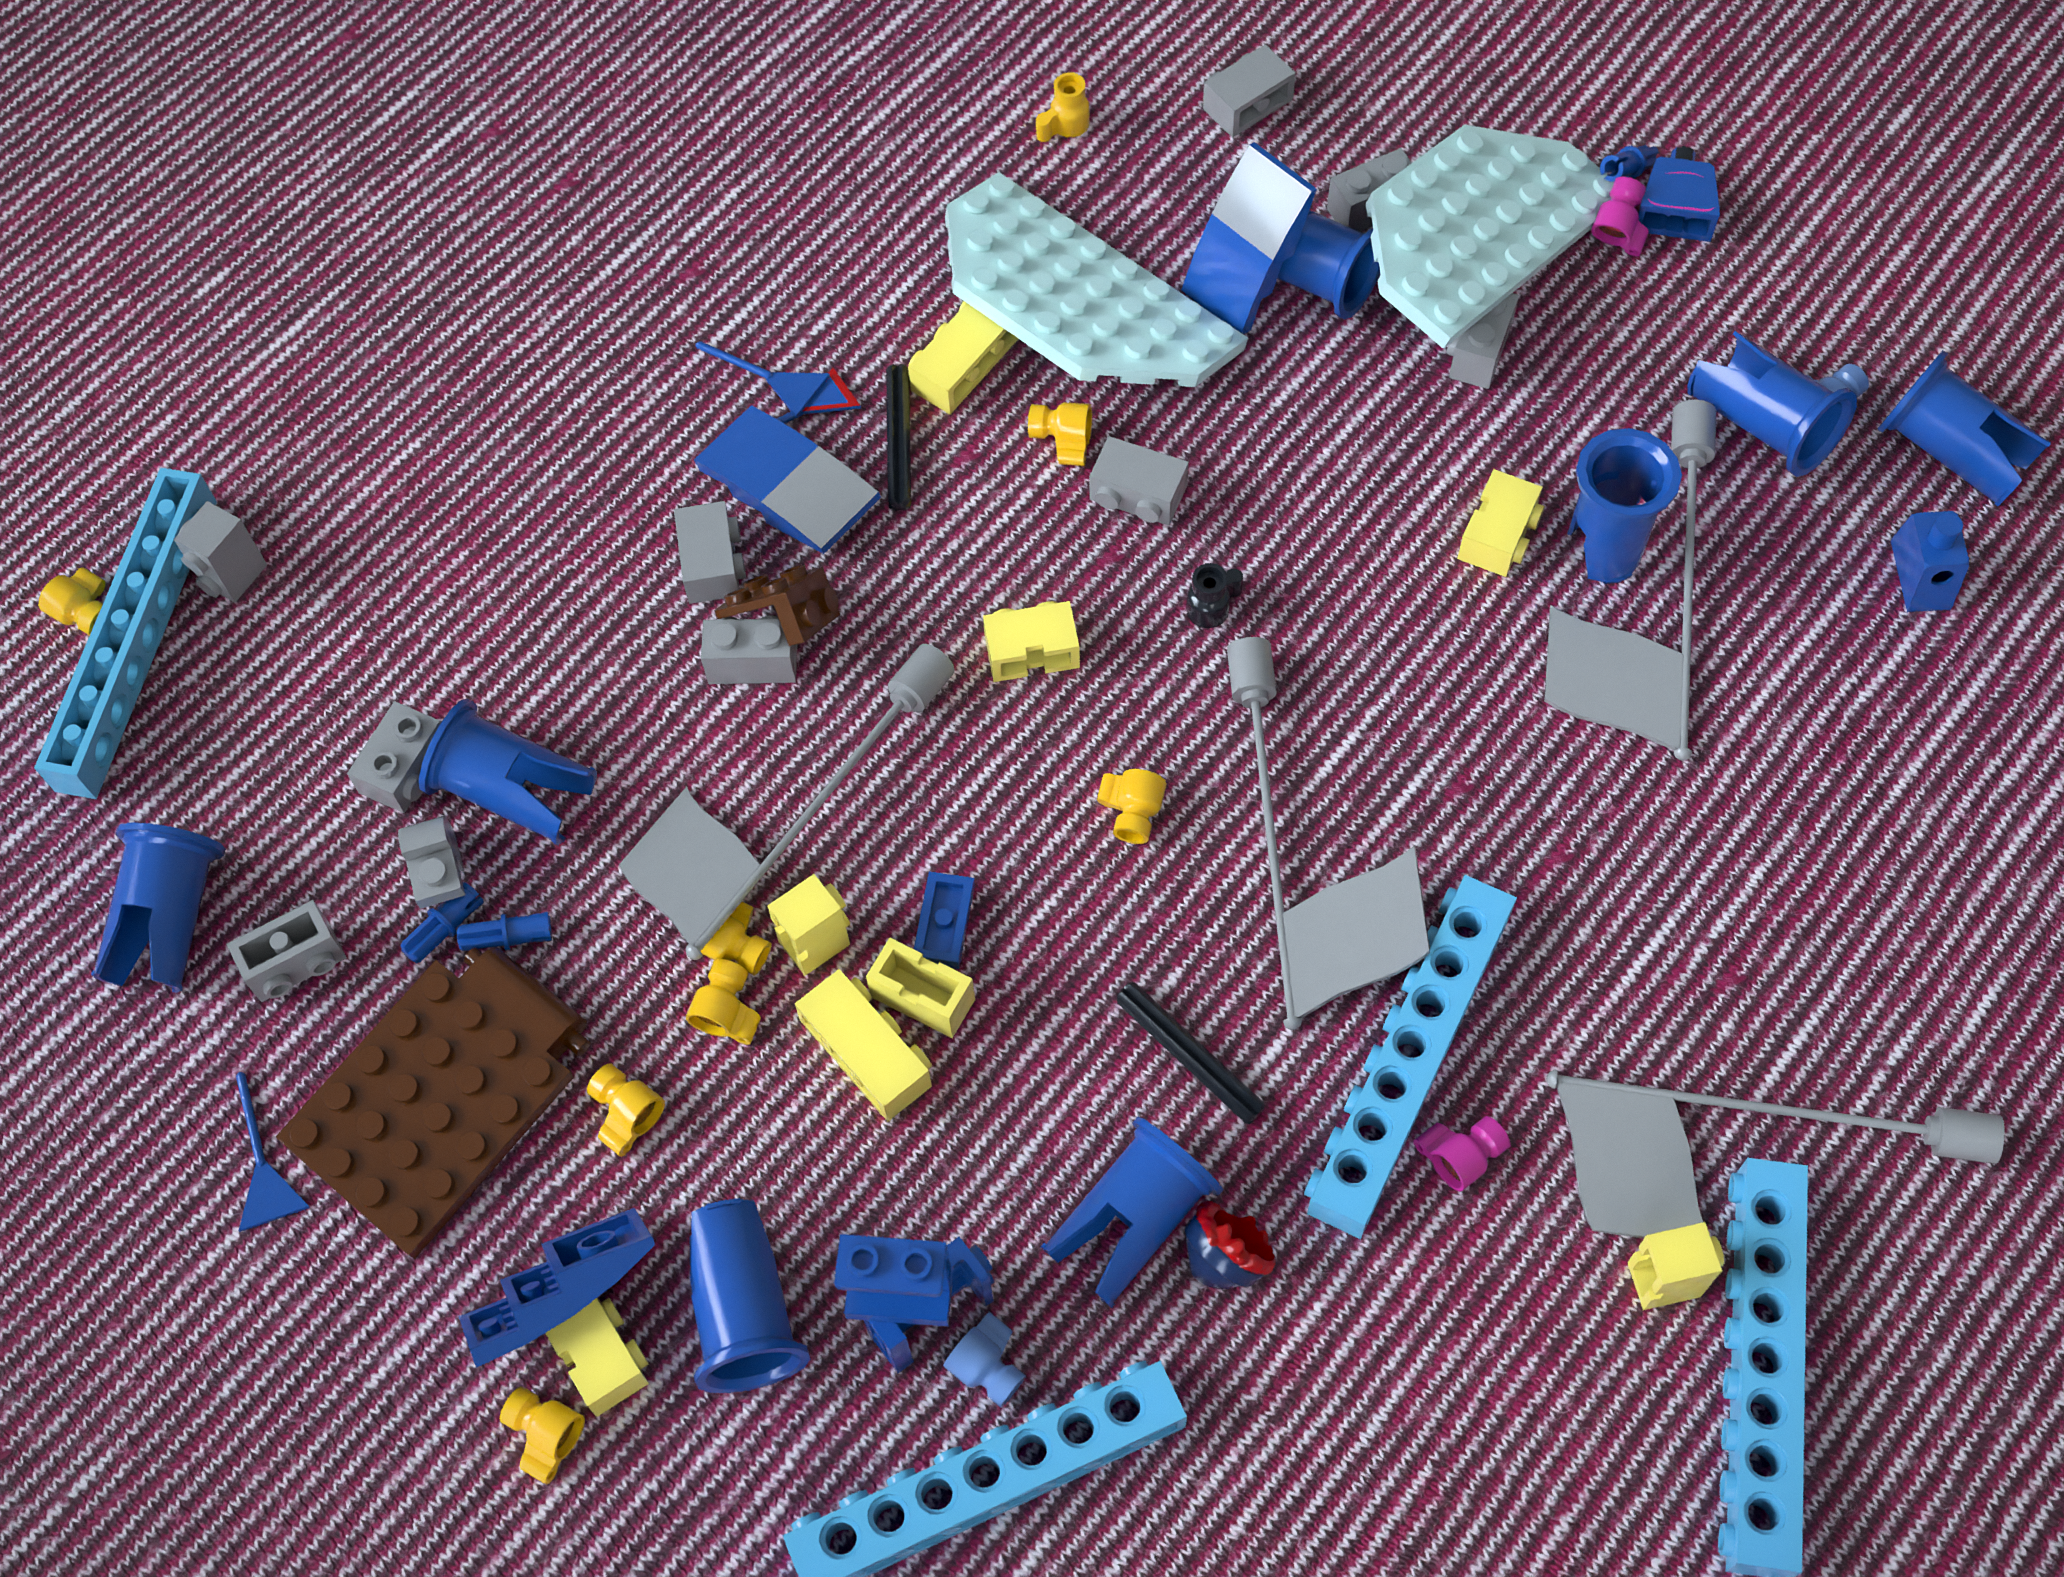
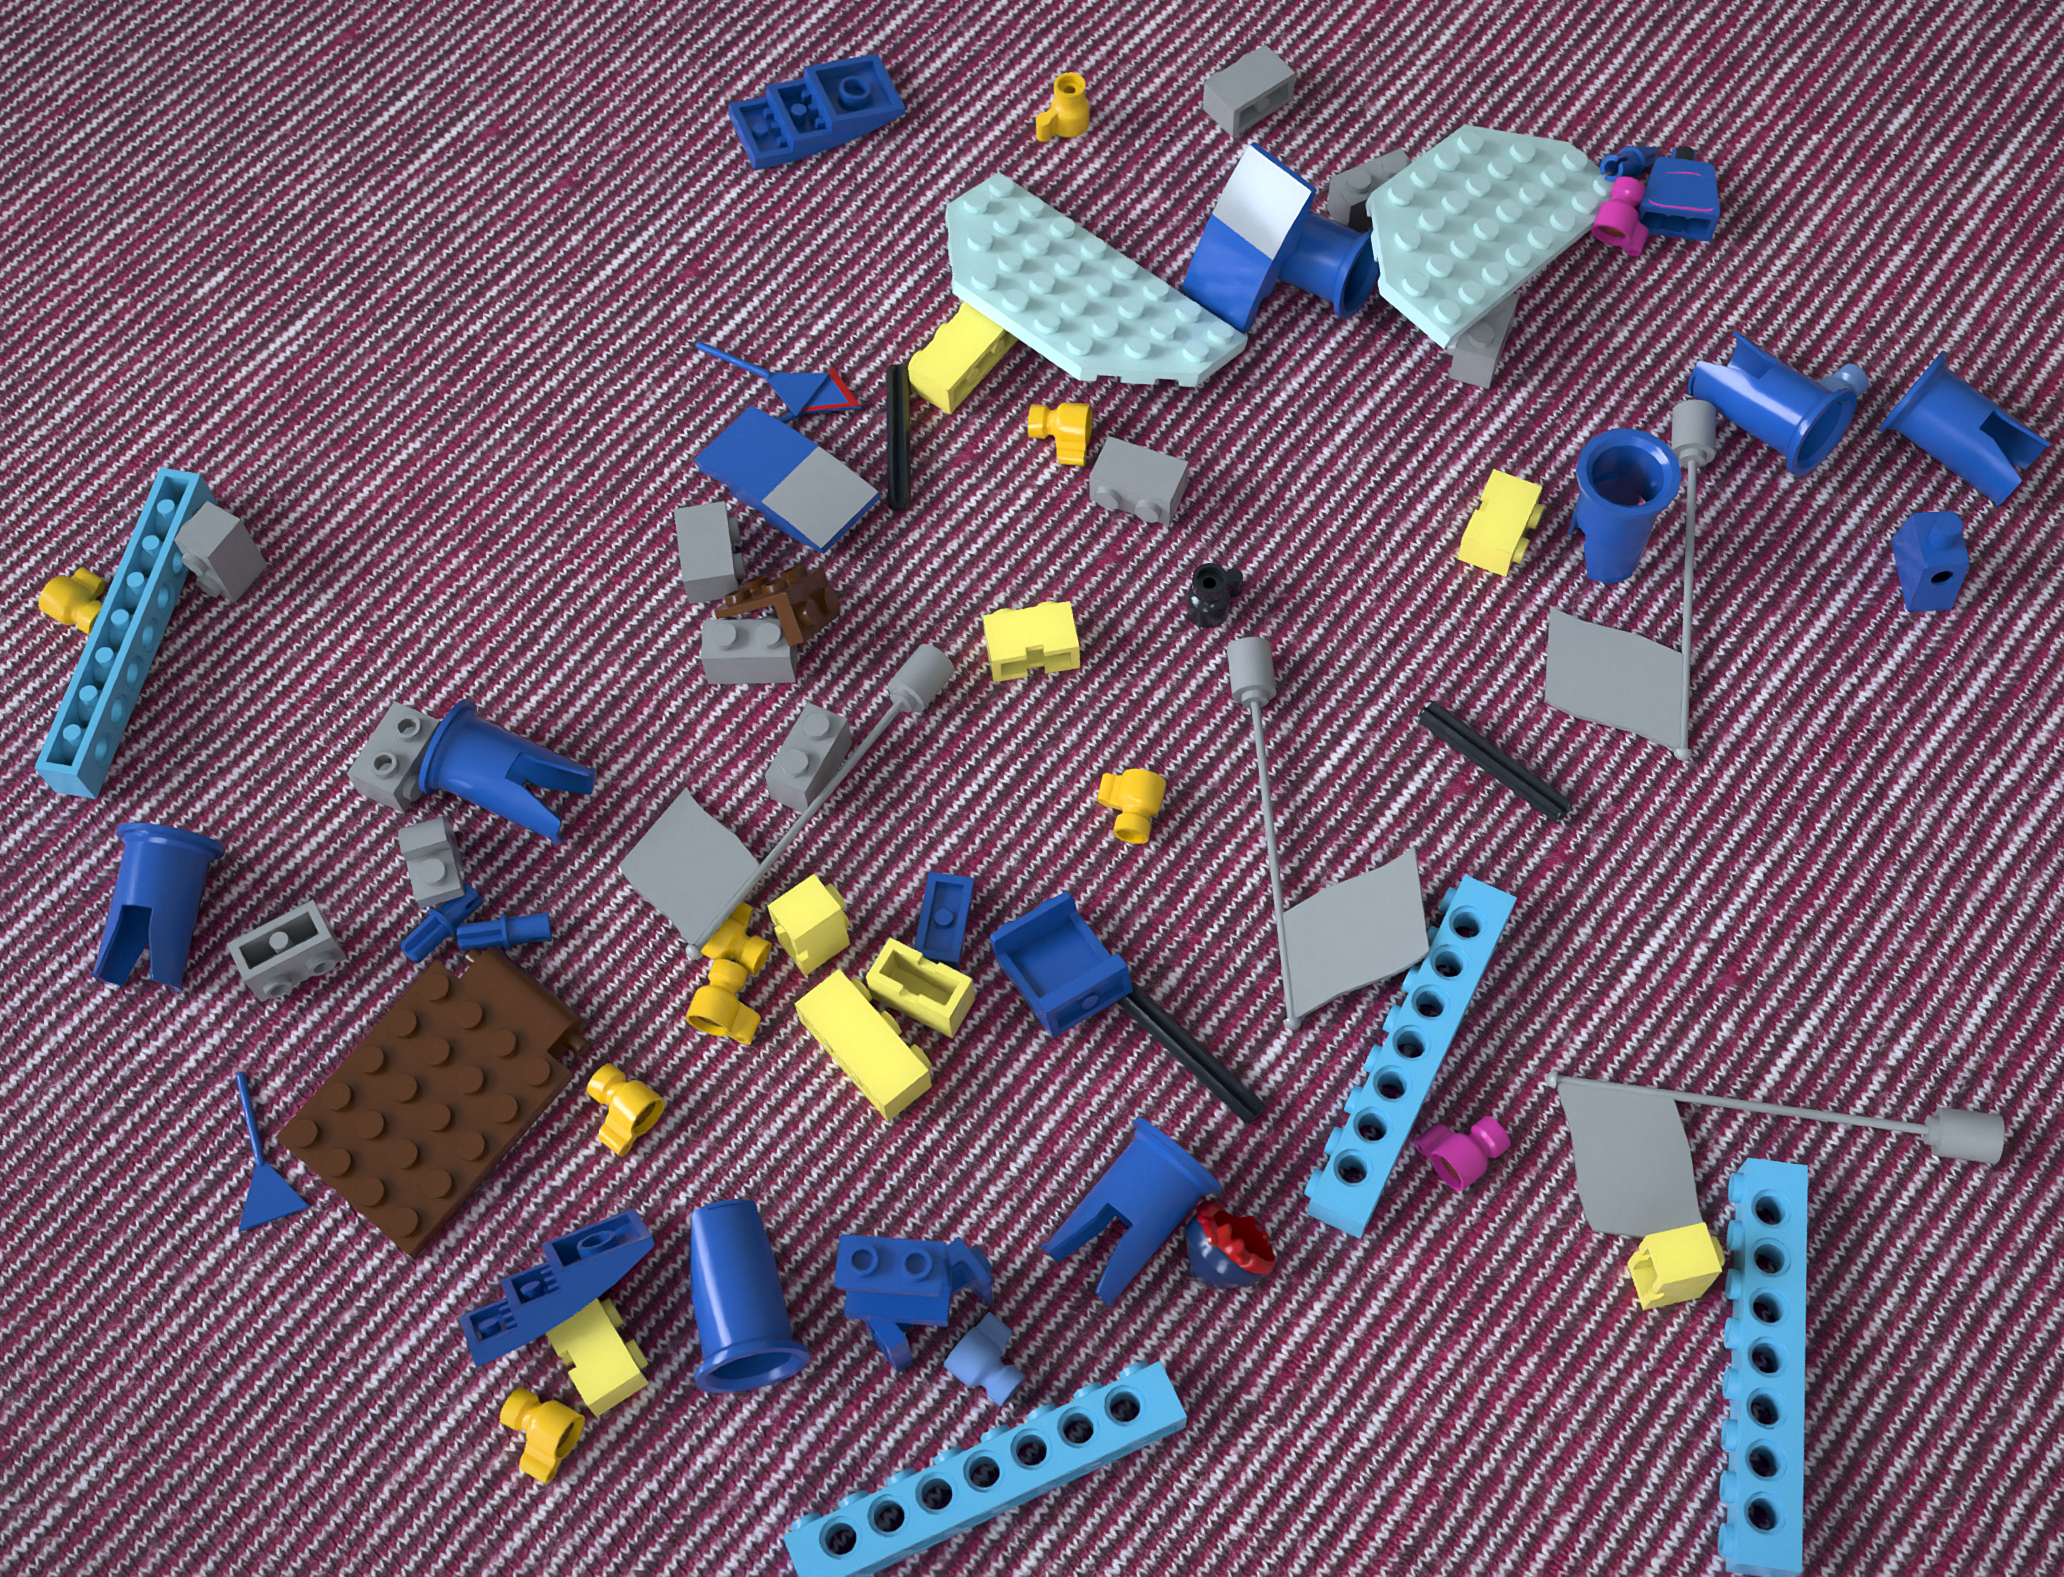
(808, 757): none -> light grey brick
(816, 112): none -> blue slope
(1059, 964): none -> blue panel
(1495, 761): none -> black axle

